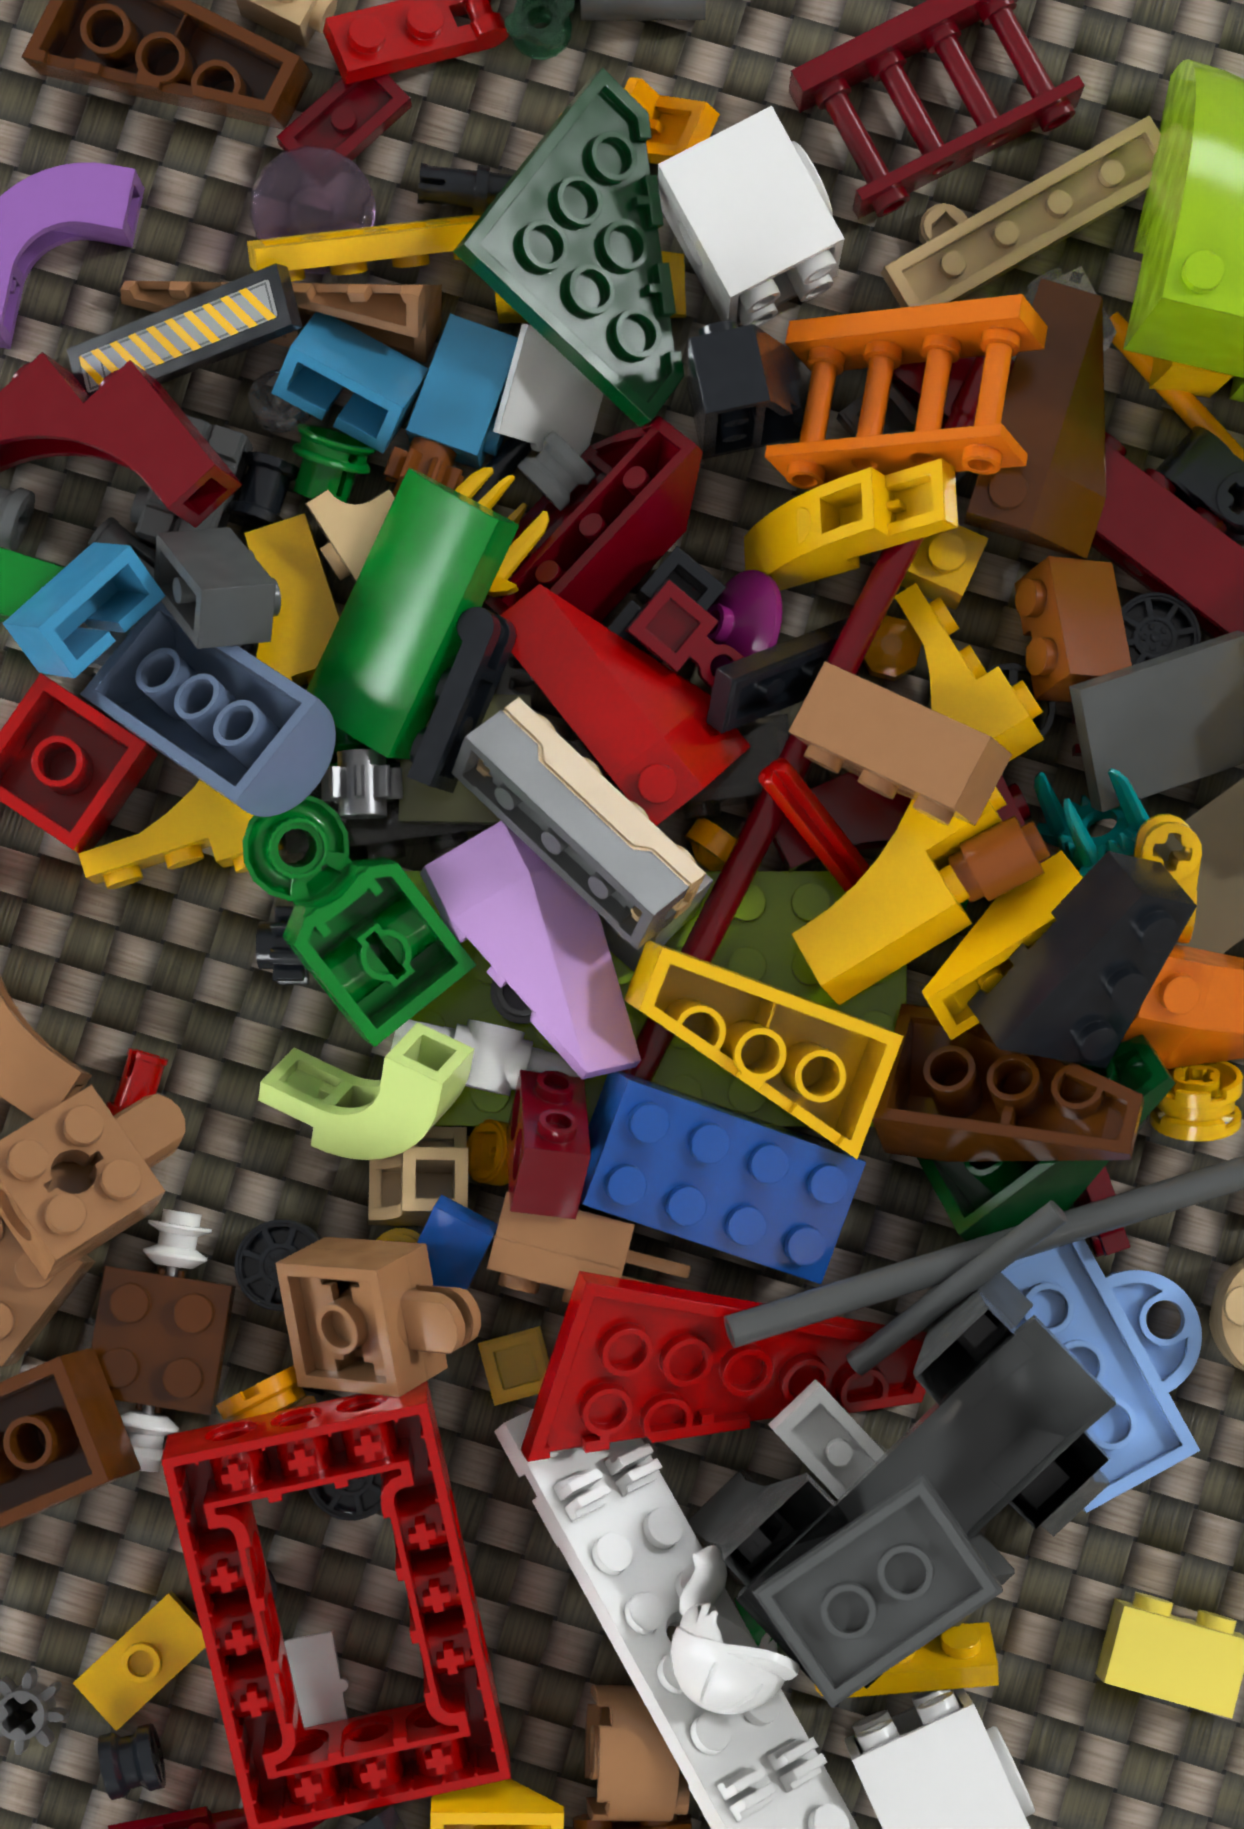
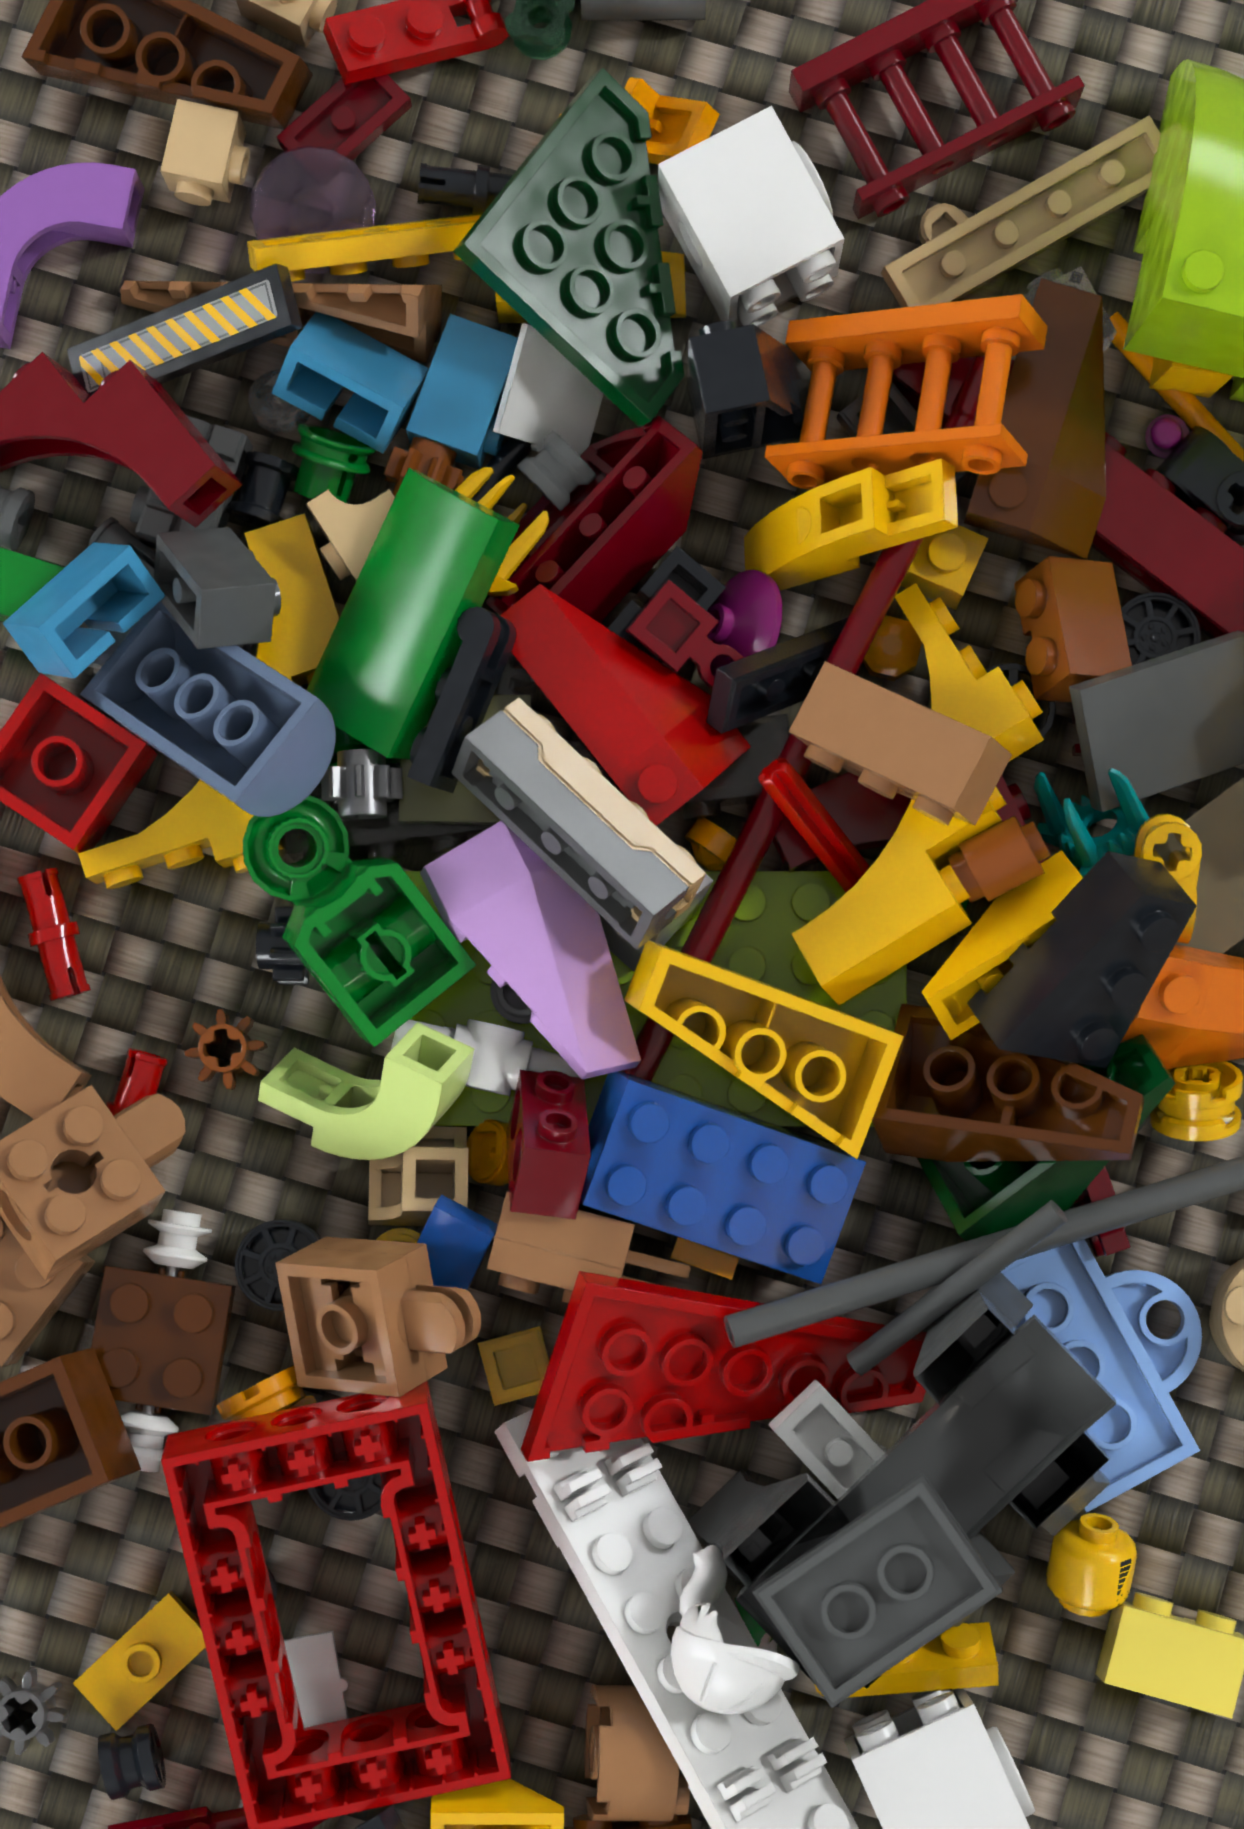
(53, 934): none -> red pin
(205, 153): none -> tan brick
(239, 1061): none -> dark orange gear
(704, 1258): none -> light orange tile
(1091, 1565): none -> yellow head
(1165, 434): none -> magenta piece

